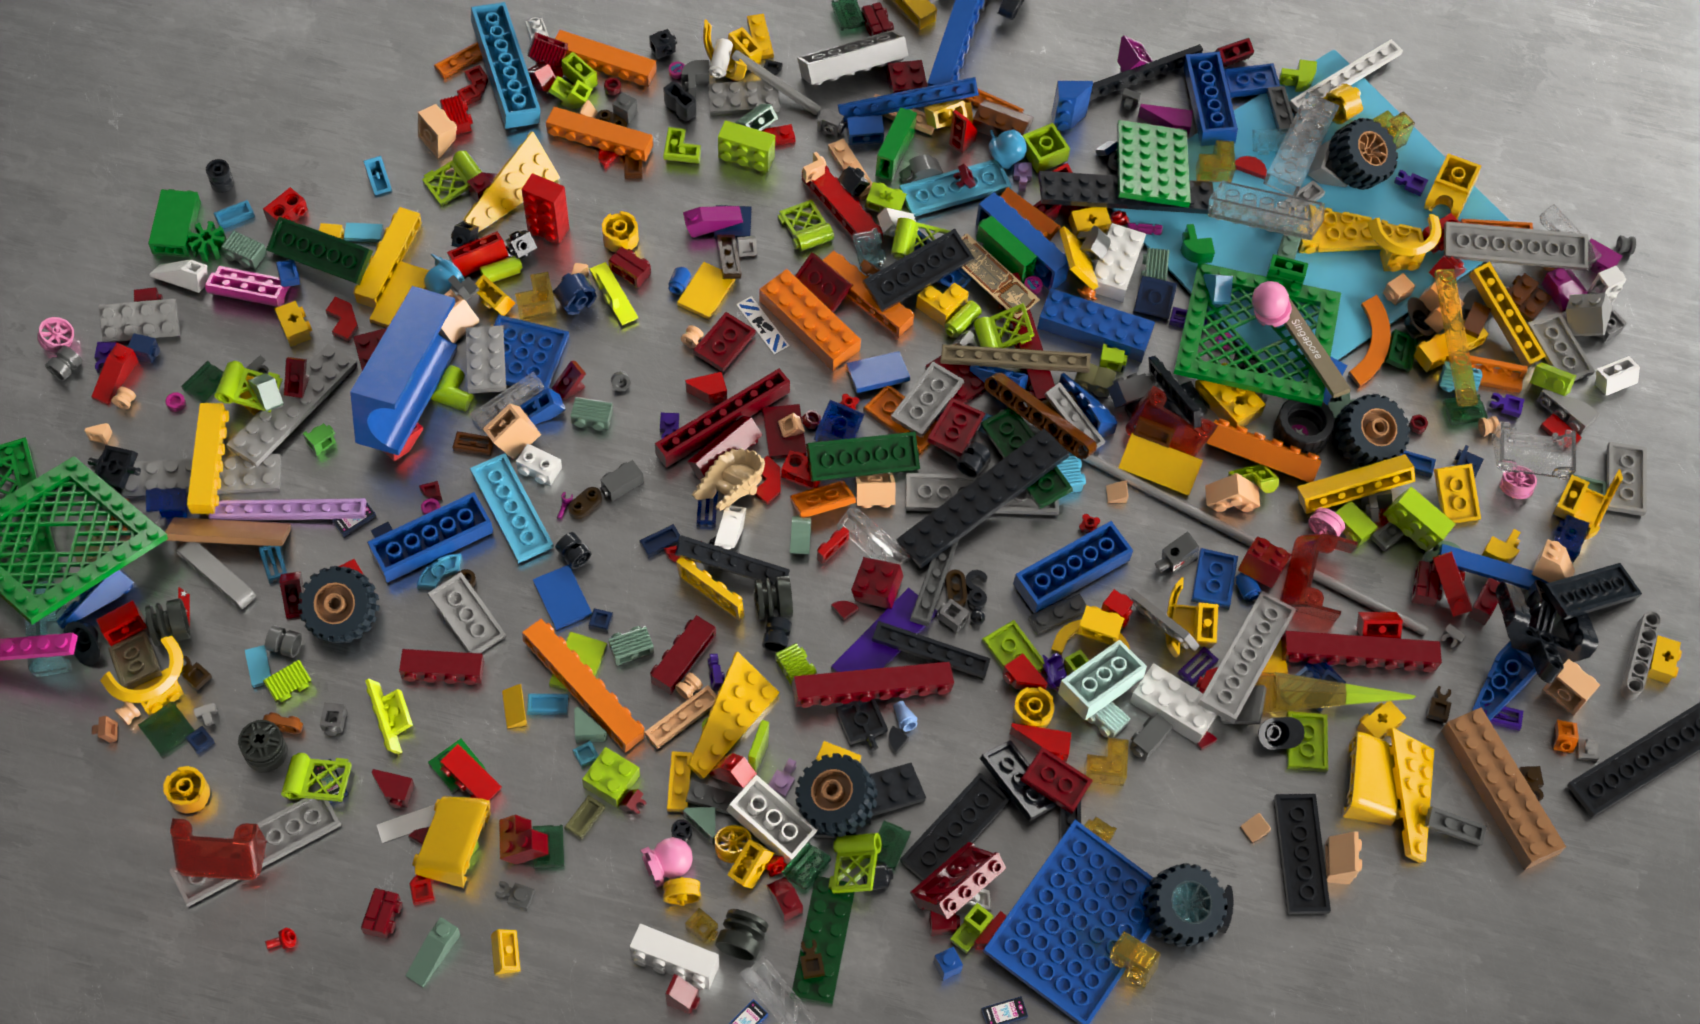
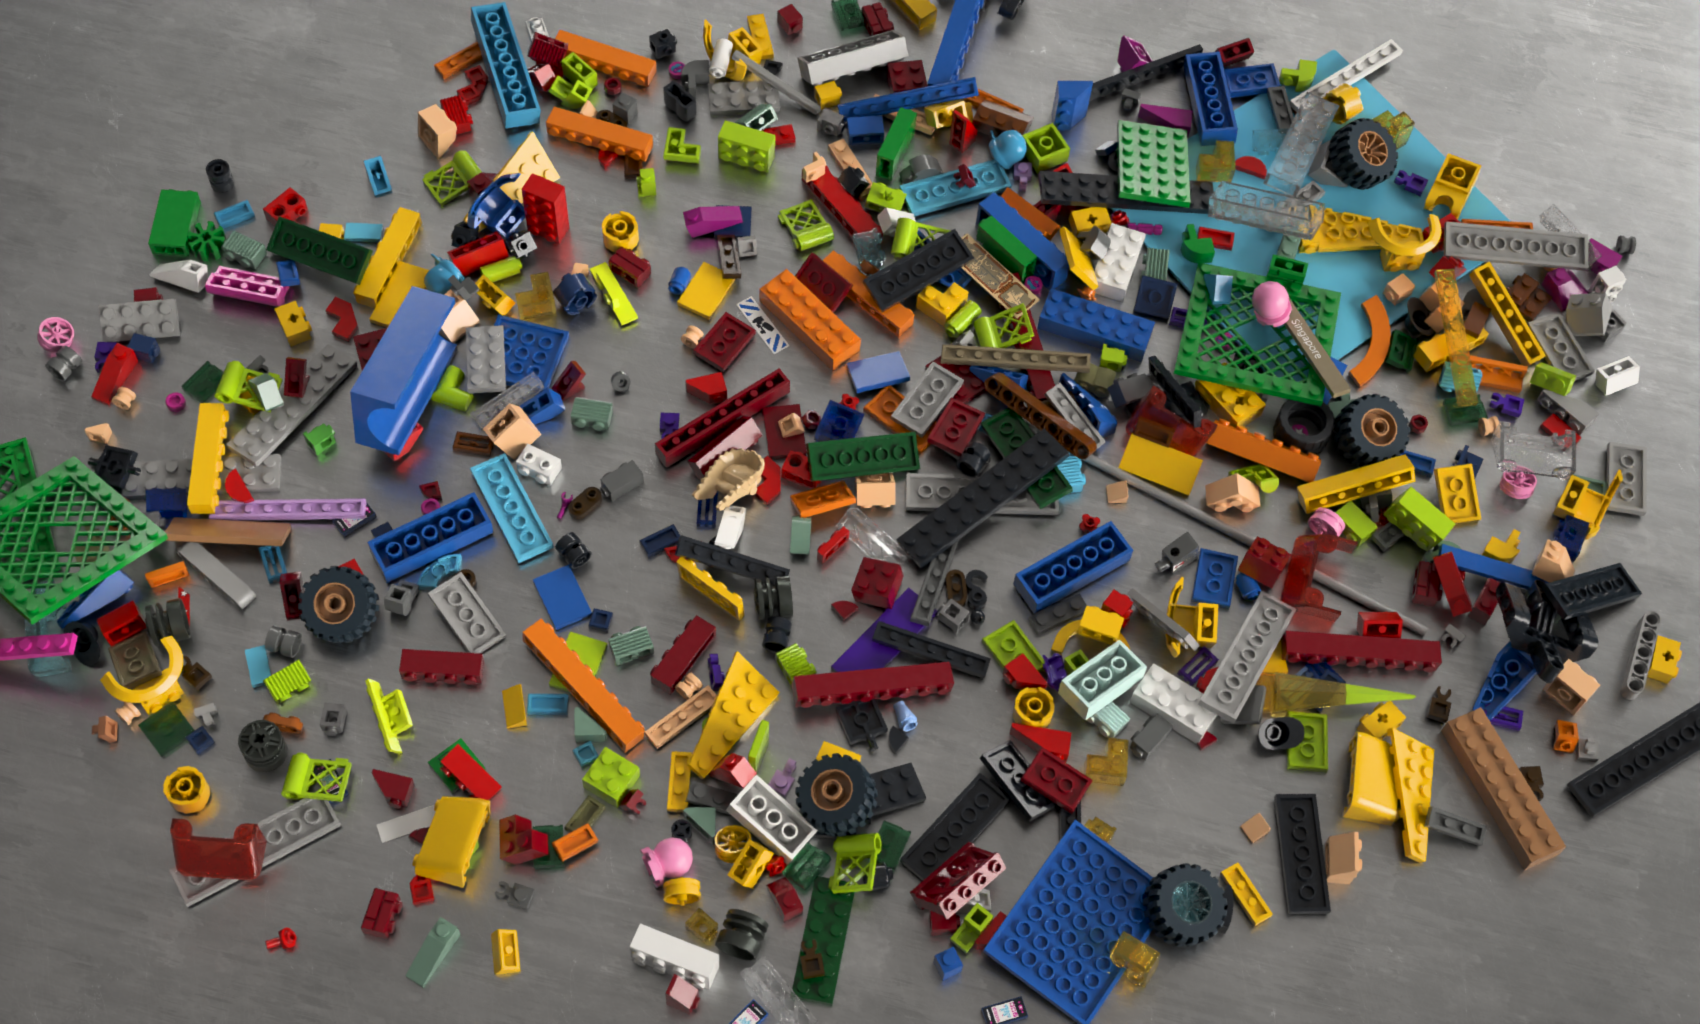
(167, 574): none -> orange tile
(236, 488): none -> red tile
(401, 597): none -> dark grey brick
(497, 209): none -> blue piece
(575, 842): none -> orange tile
(646, 182): none -> lime brick
(790, 19): none -> dark red brick
(827, 94): none -> yellow brick
(1220, 238): none -> red tile
(1246, 894): none -> yellow plate

